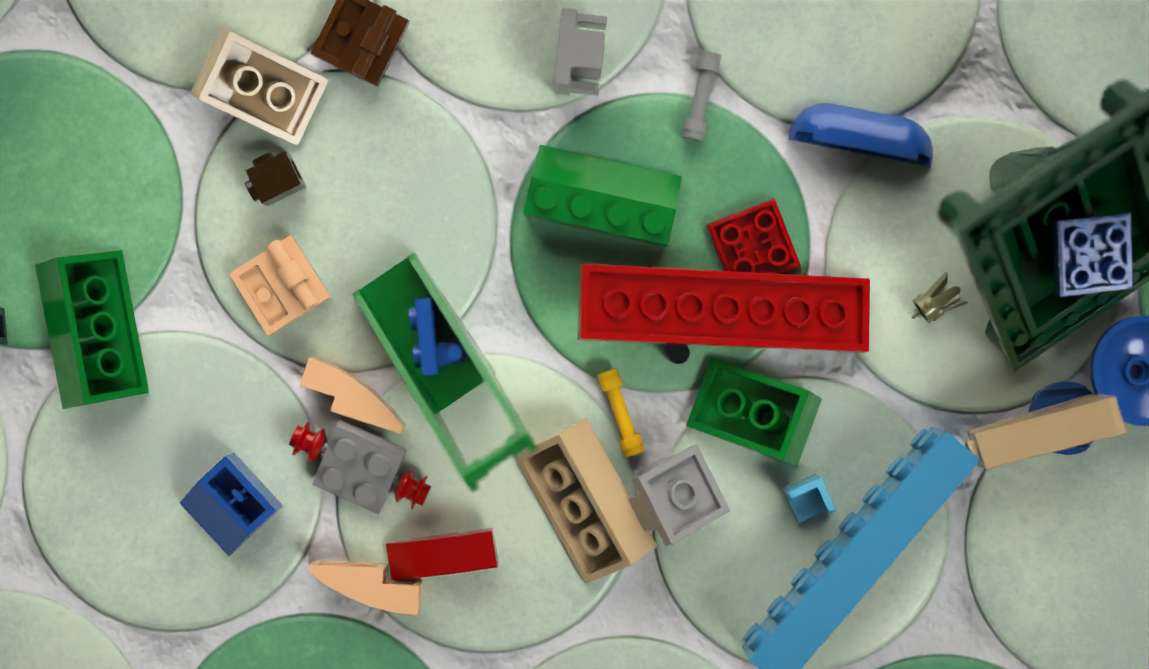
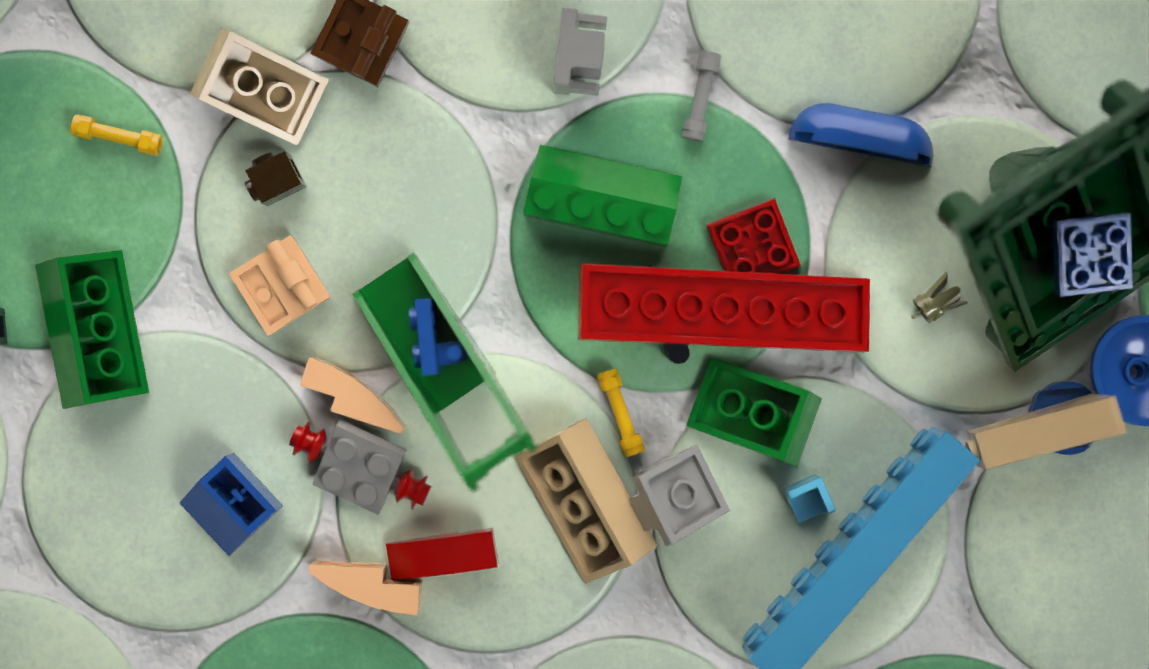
(87, 128): none -> yellow bar

